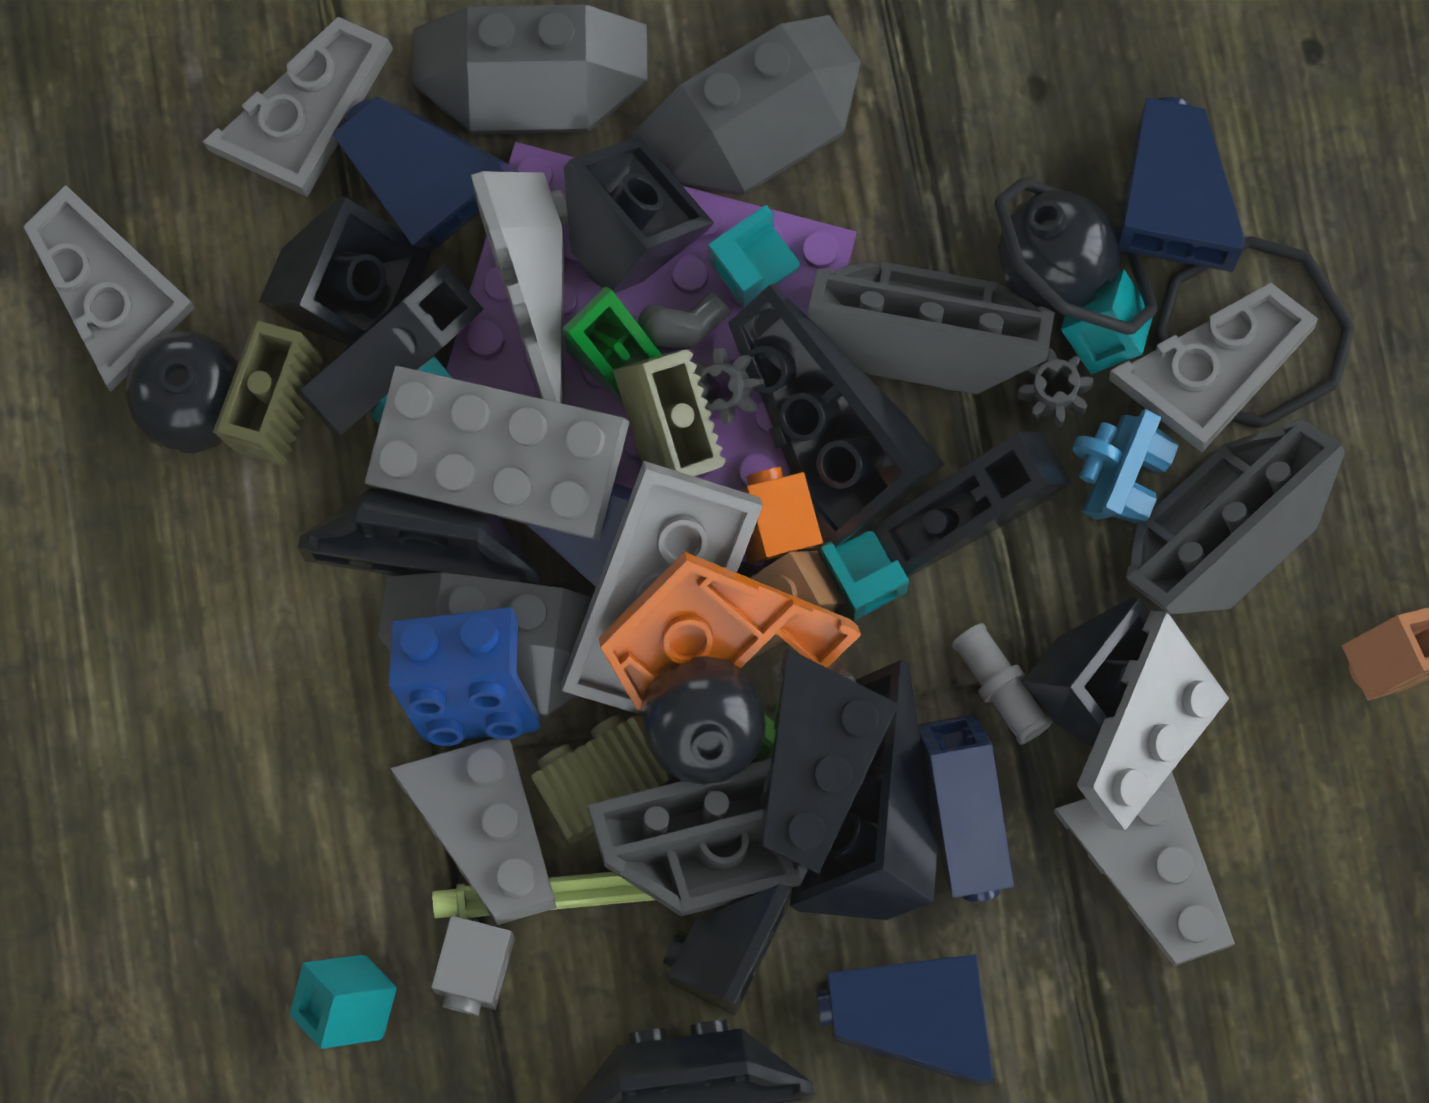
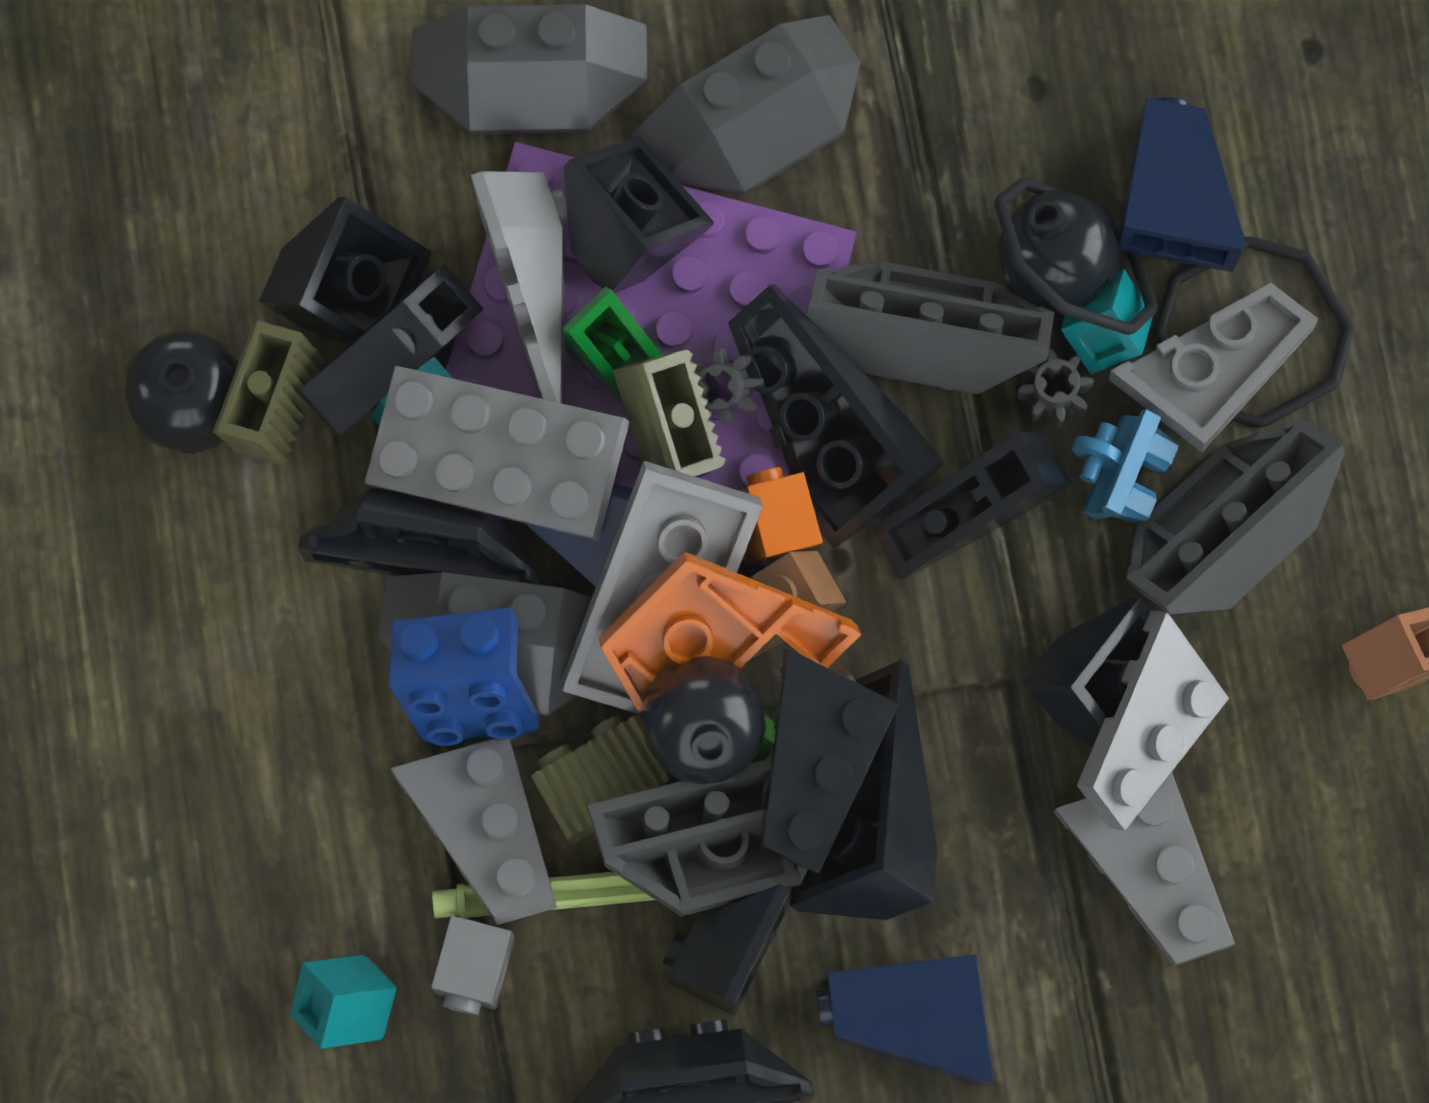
(104, 284): light grey wing -> none
(292, 123): light grey wing -> none
(415, 169): dark blue slope -> none
(682, 328): dark grey arm -> none
(752, 256): teal panel -> none
(864, 574): teal panel -> none
(966, 807): dark blue slope -> none
(1001, 683): light grey pin -> none

